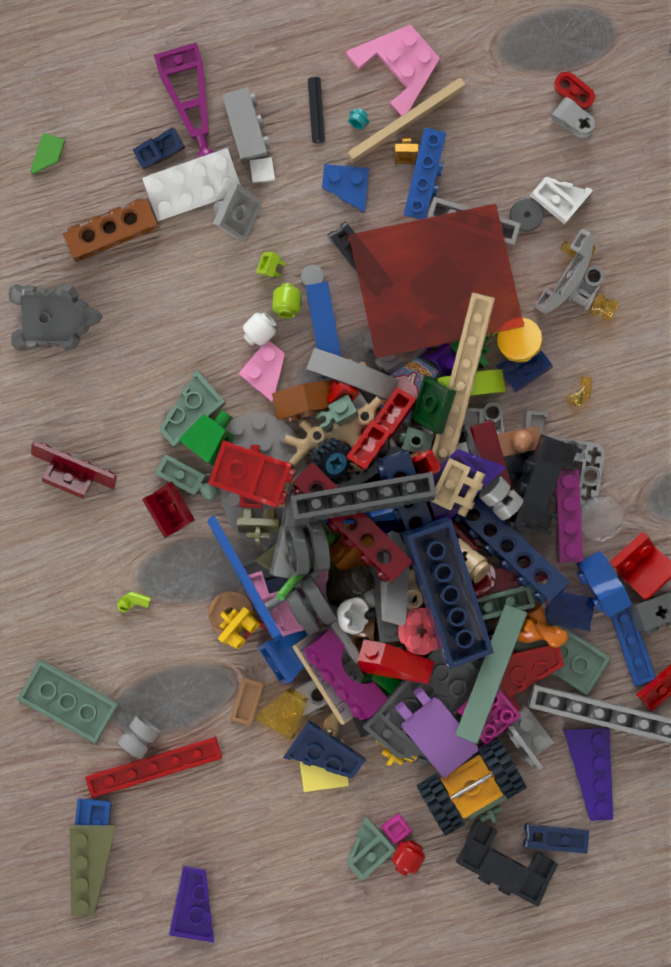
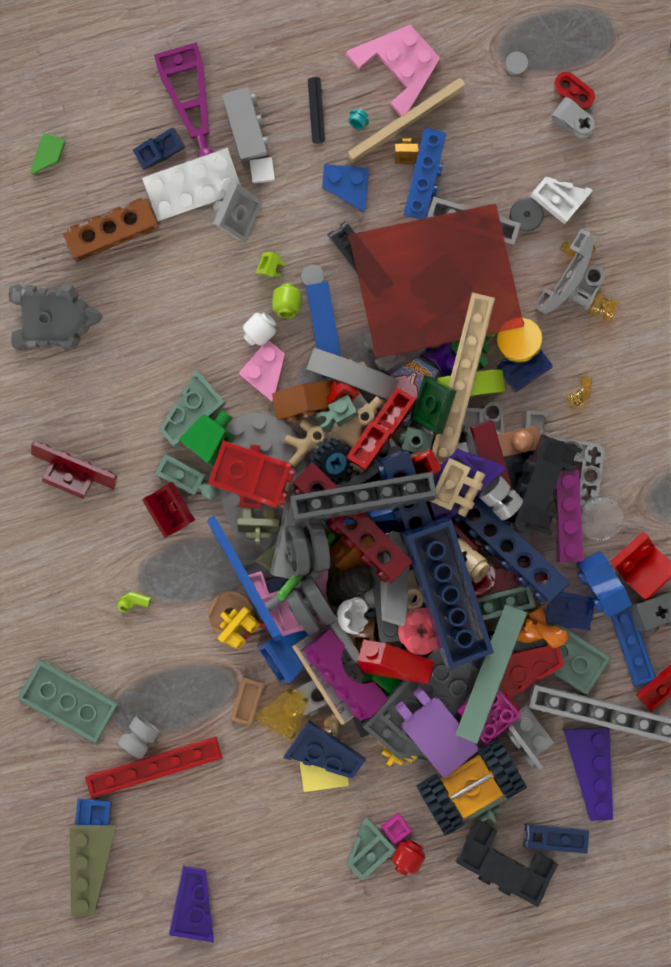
(516, 63): none -> light grey tile

